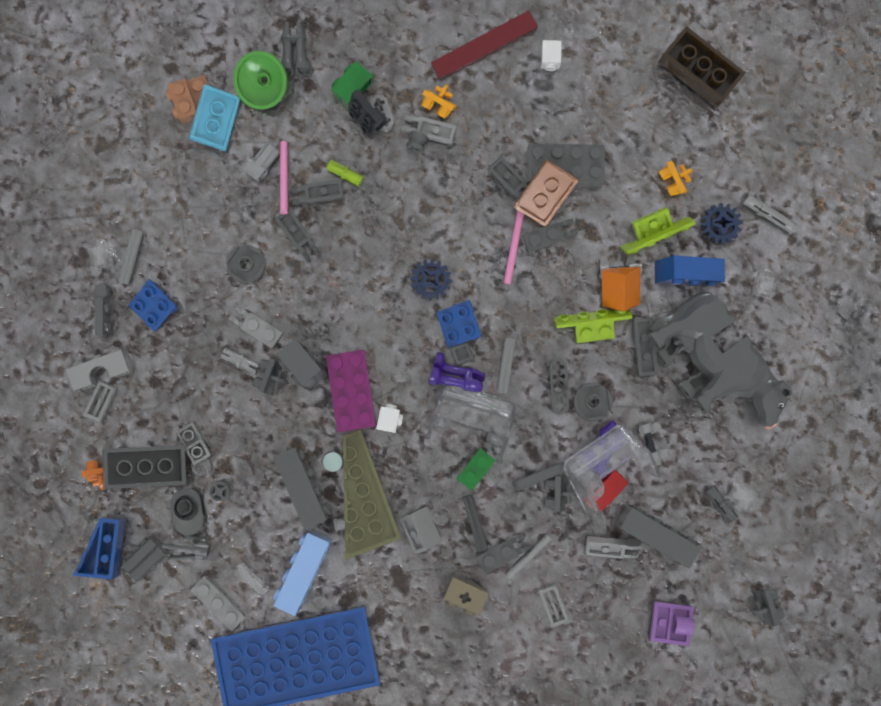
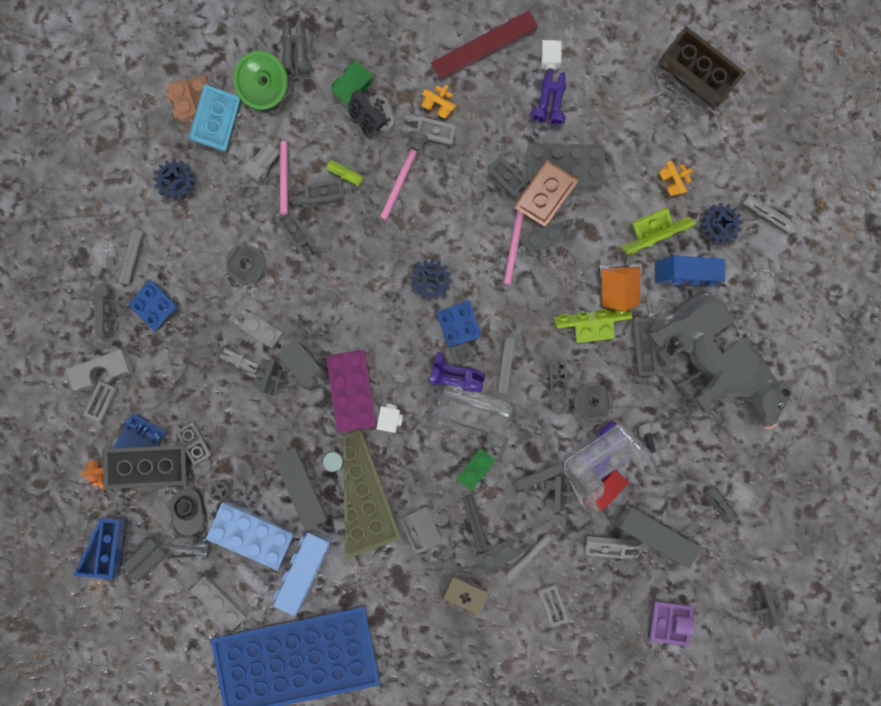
(139, 434): none -> blue hinge
(173, 171): none -> dark blue gear
(251, 535): none -> light blue brick
(398, 184): none -> bright pink bar
(556, 117): none -> dark purple piece

